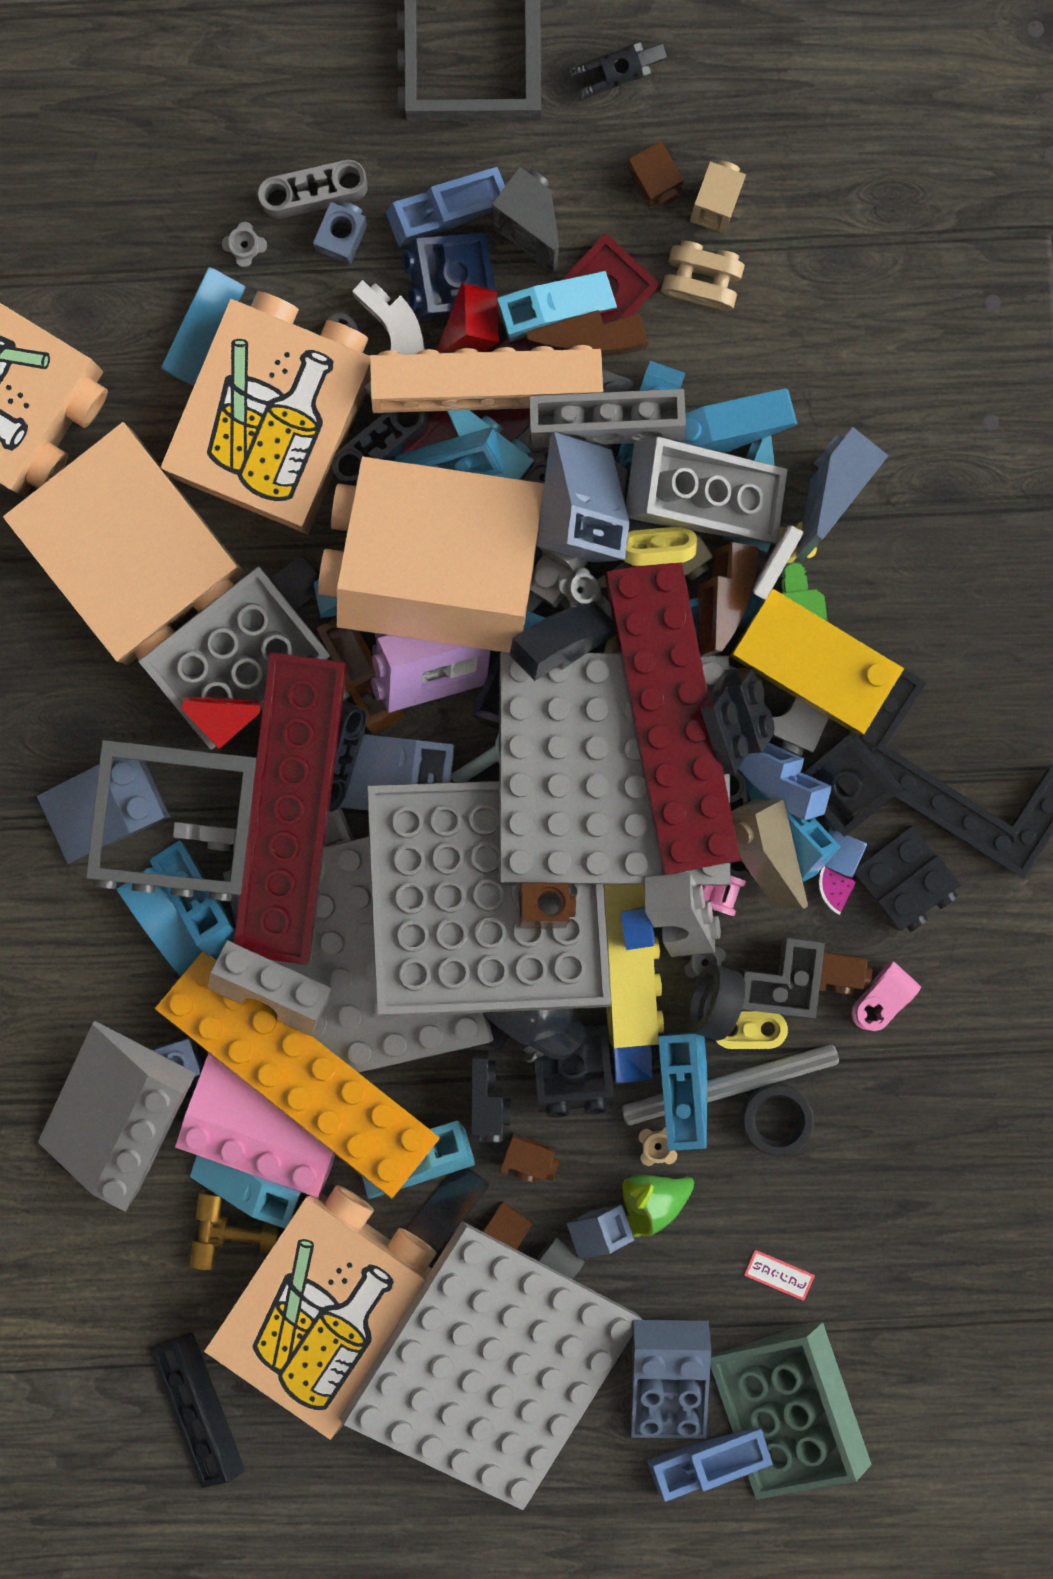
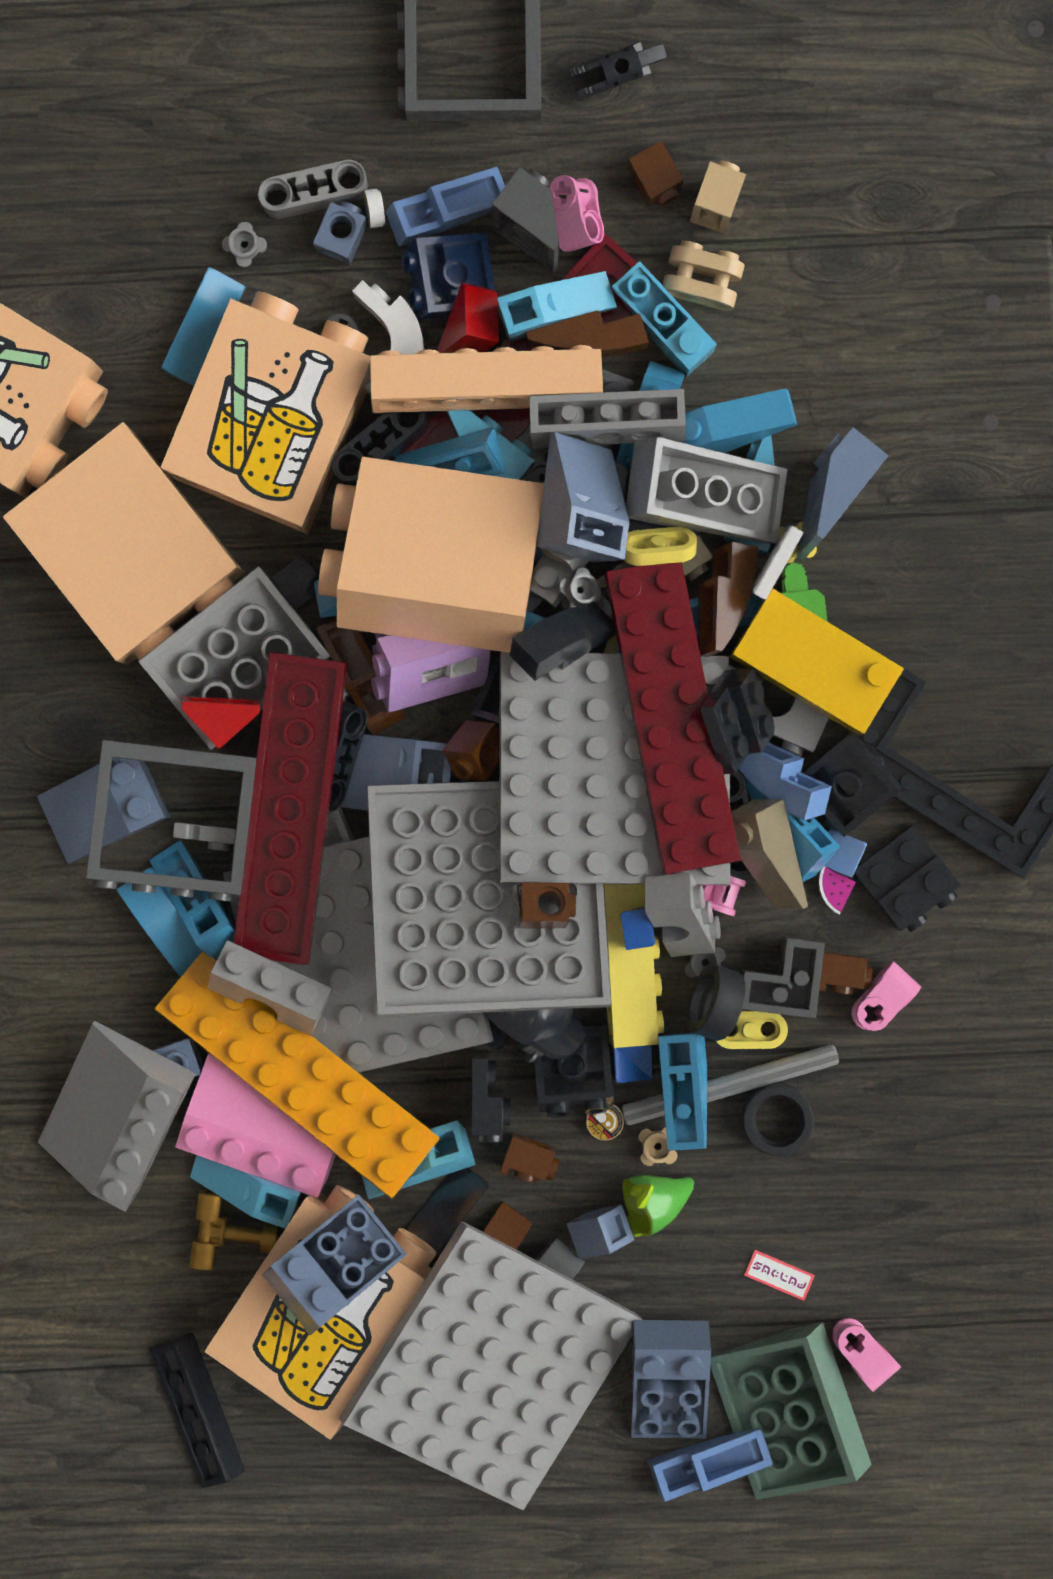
(334, 1264): none -> sand blue slope
(374, 208): none -> white tile
(474, 751): none -> reddish brown brick
(577, 215): none -> bright pink piece
(607, 1124): none -> tile
(664, 319): none -> medium azure slope
(867, 1355): none -> bright pink piece

